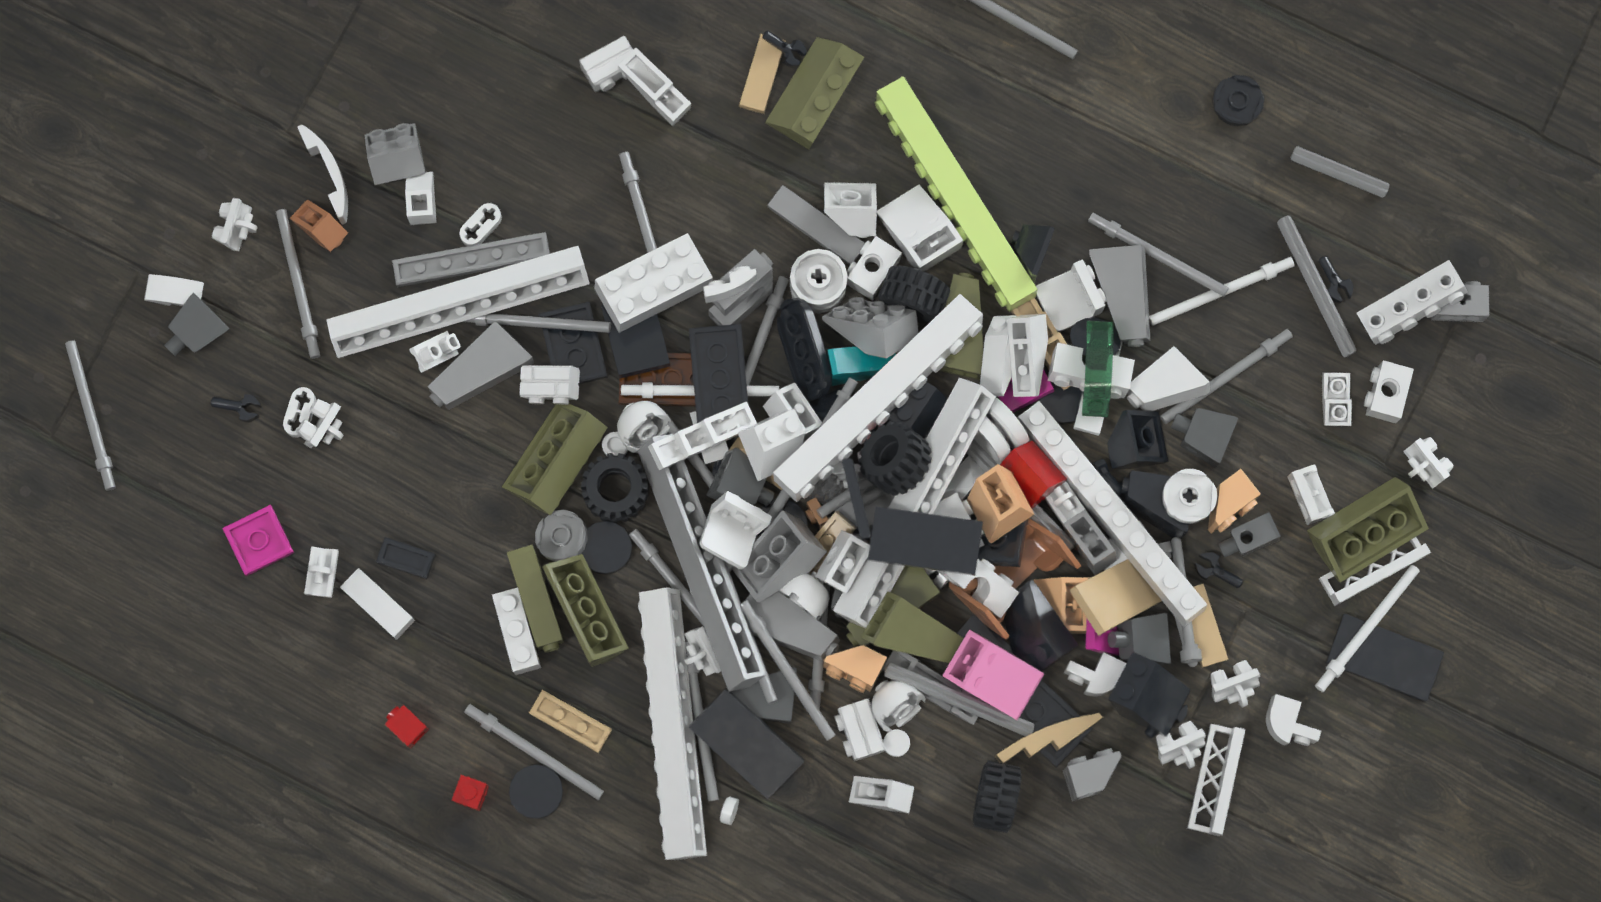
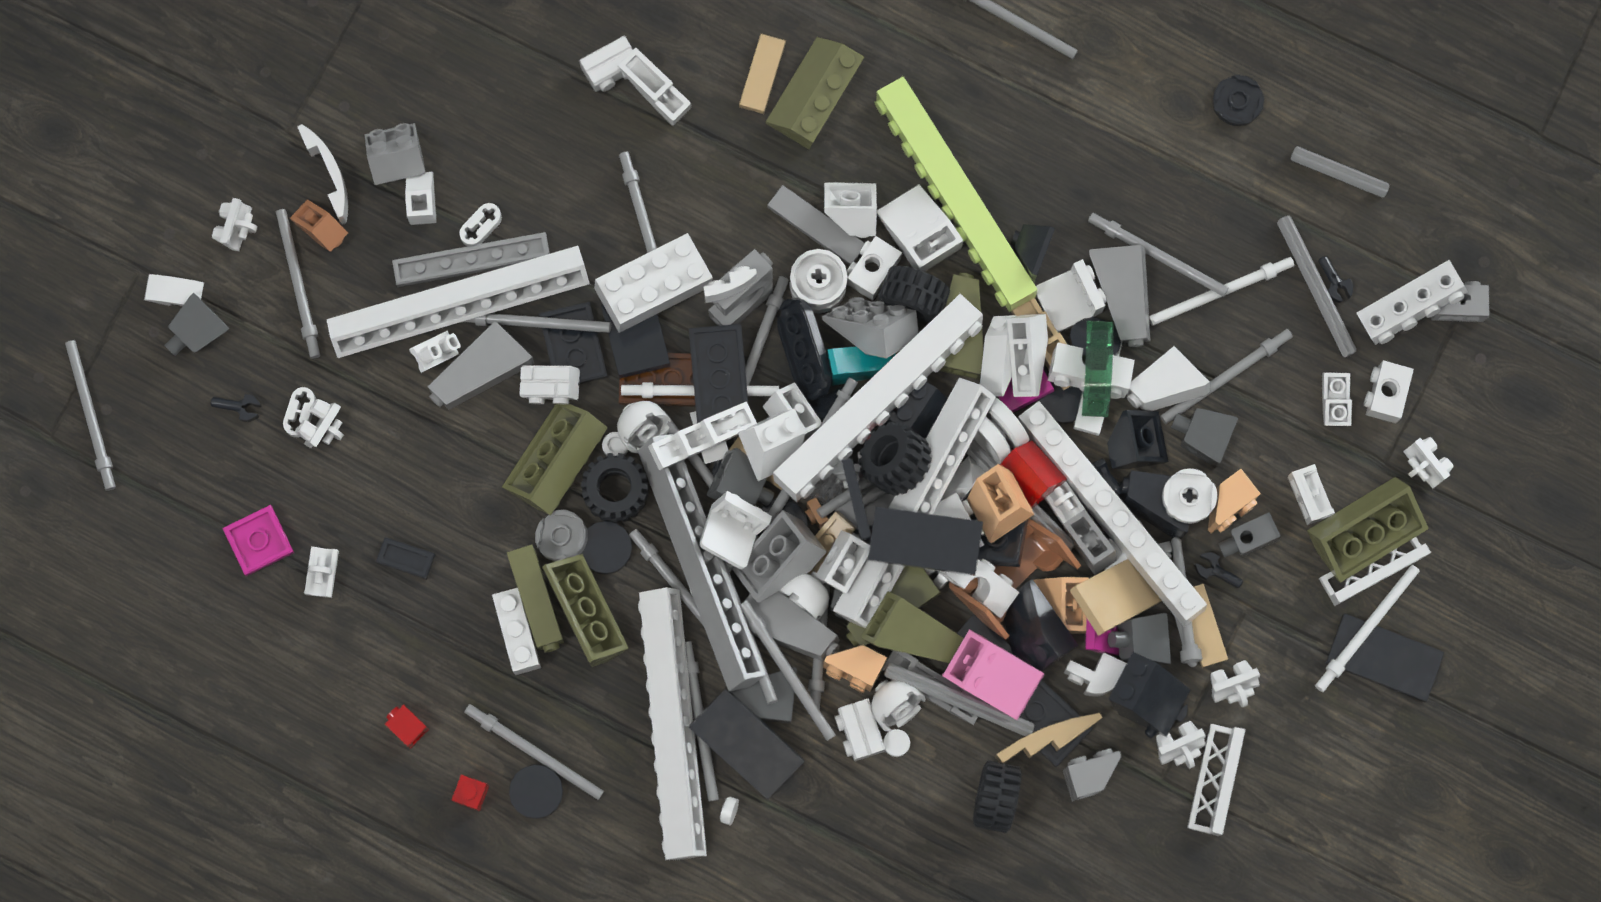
(377, 603): white slope -> none
(570, 721): tan tile -> none
(701, 651): white hips -> none
(786, 48): black bar -> none
(881, 794): white slope -> none
(1282, 722): white brick -> none

